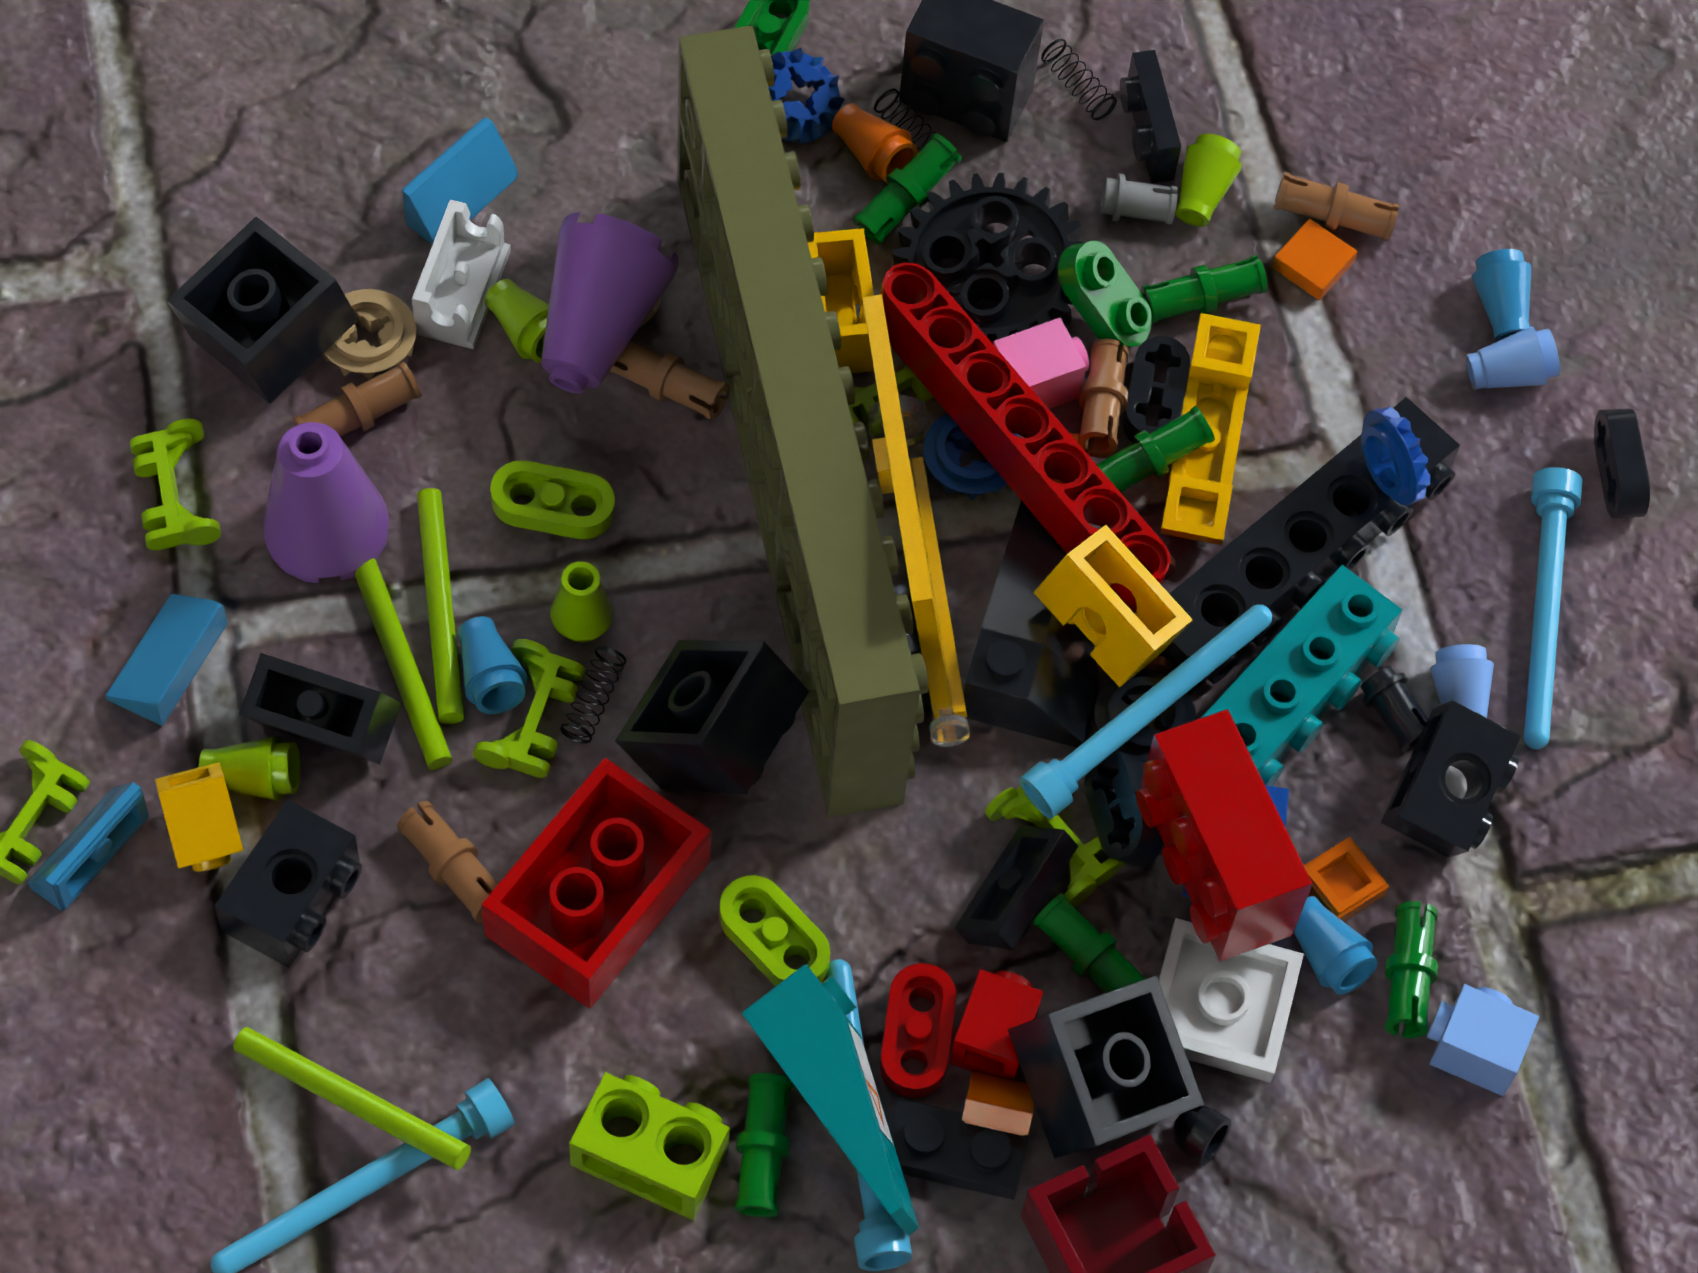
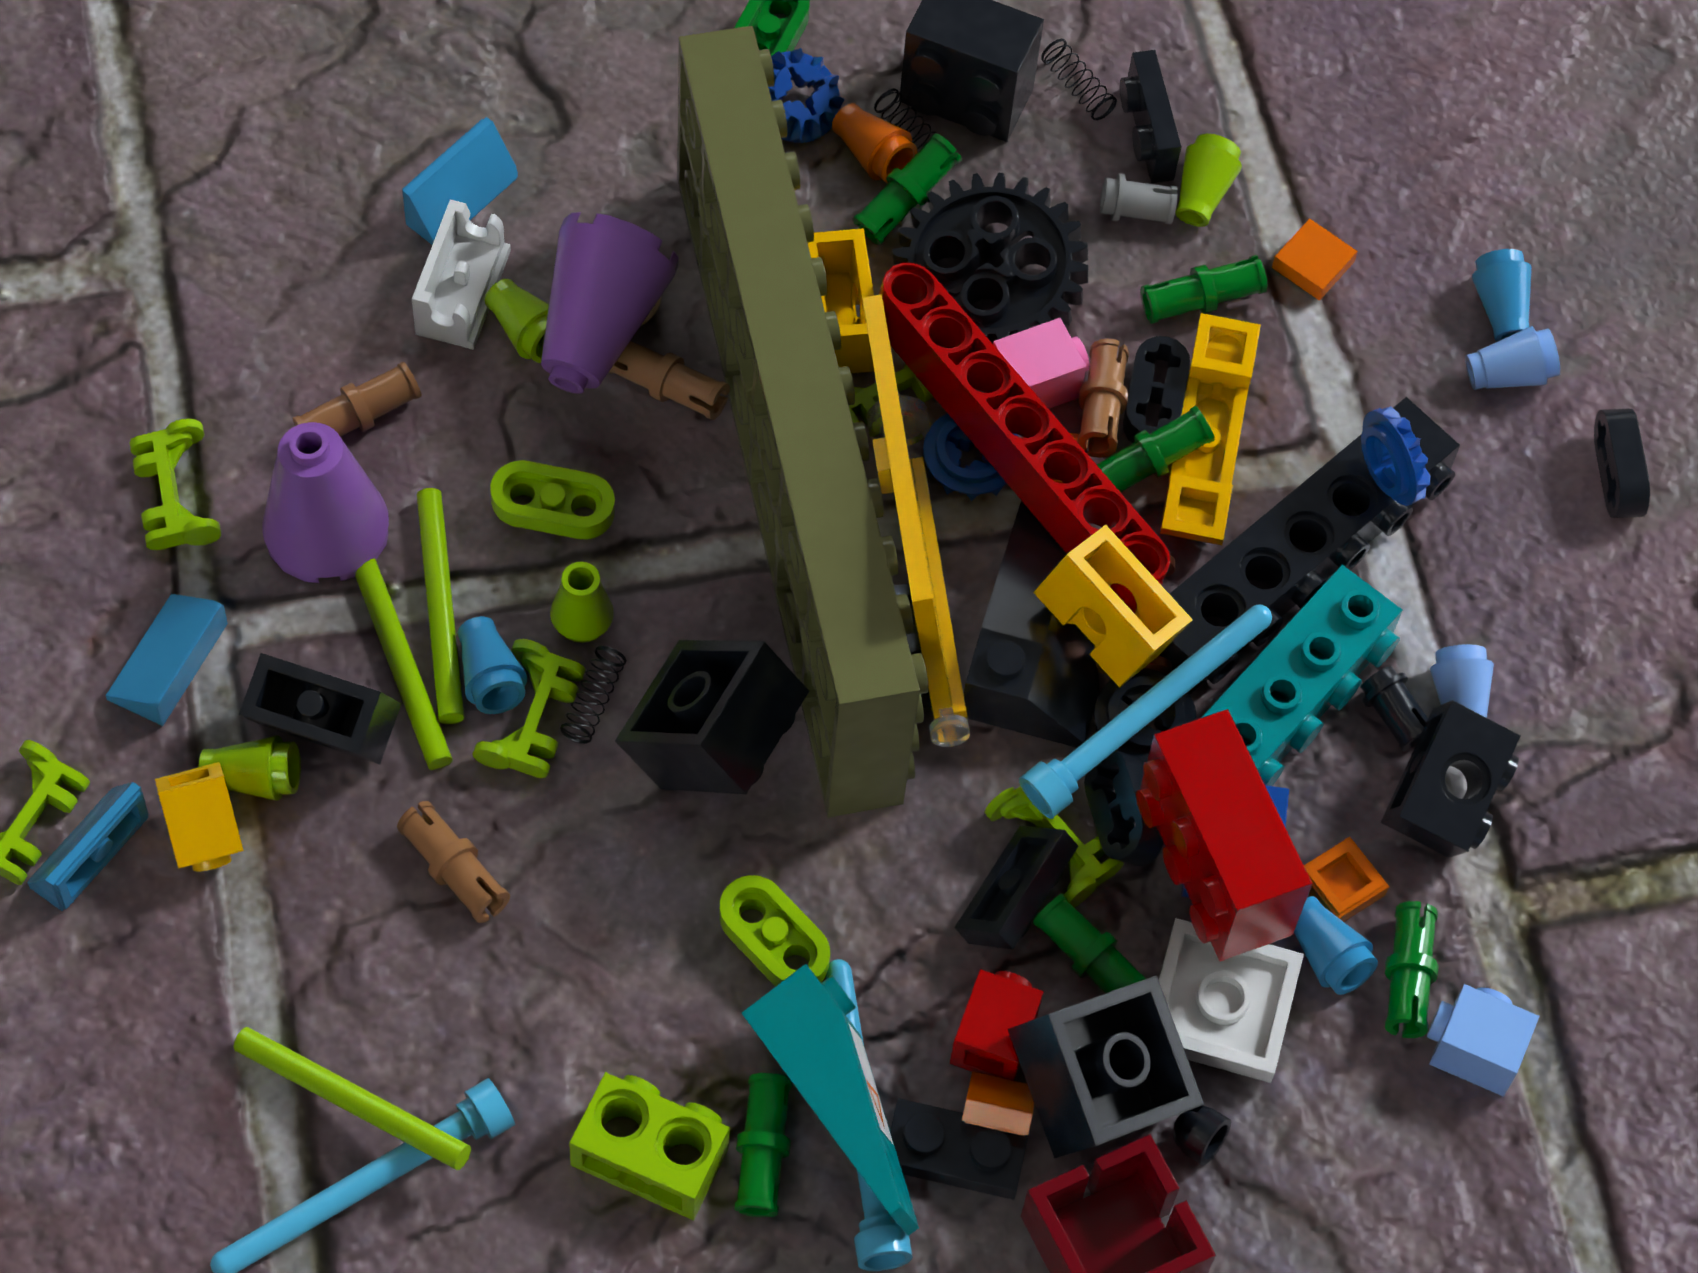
(263, 309): black brick -> none
(292, 847): black brick -> none
(396, 336): tan gear -> none
(596, 882): red brick -> none
(917, 1033): red plate -> none
(1104, 293): green plate -> none
(1336, 206): medium nougat pin -> none
(1556, 496): medium azure piece -> none

